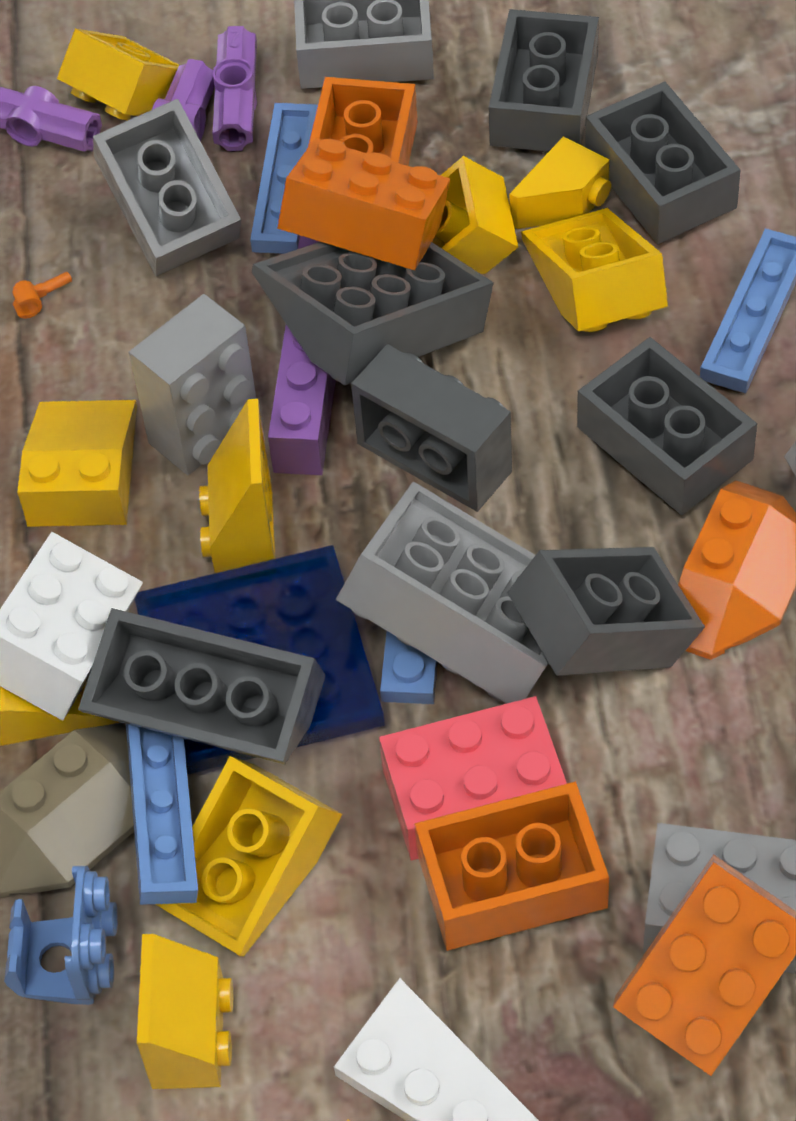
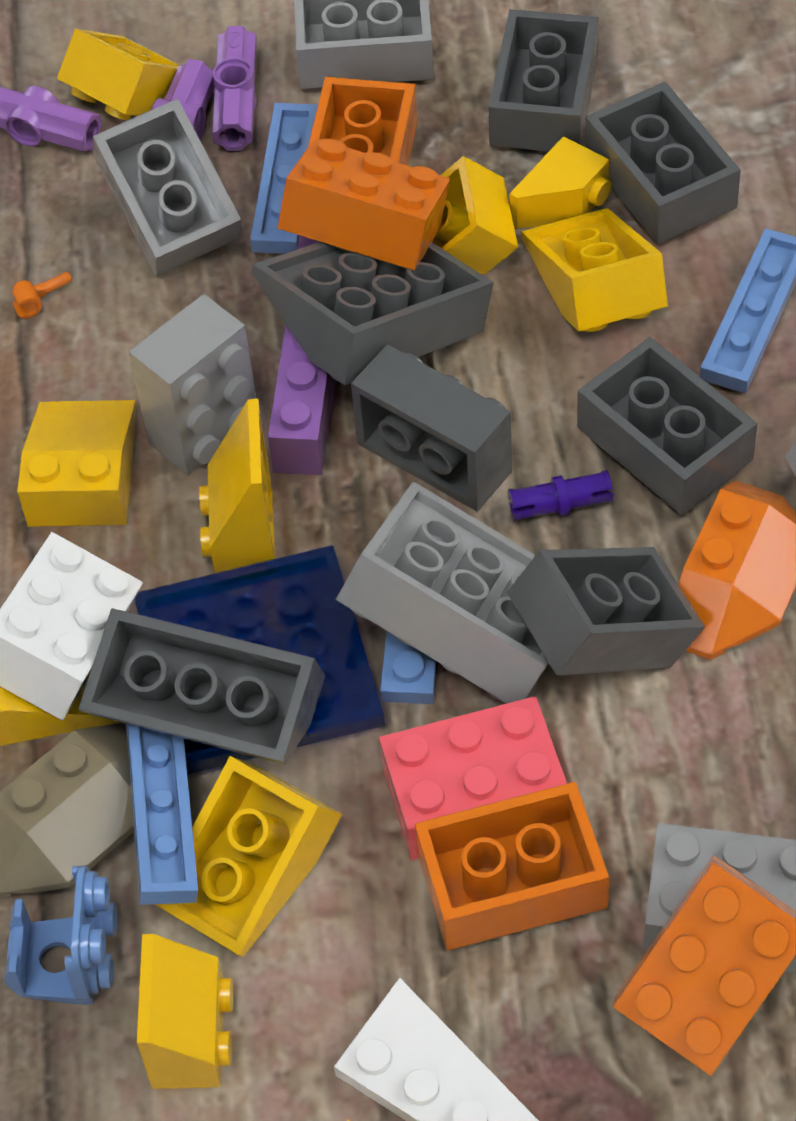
(560, 495): none -> dark purple pin

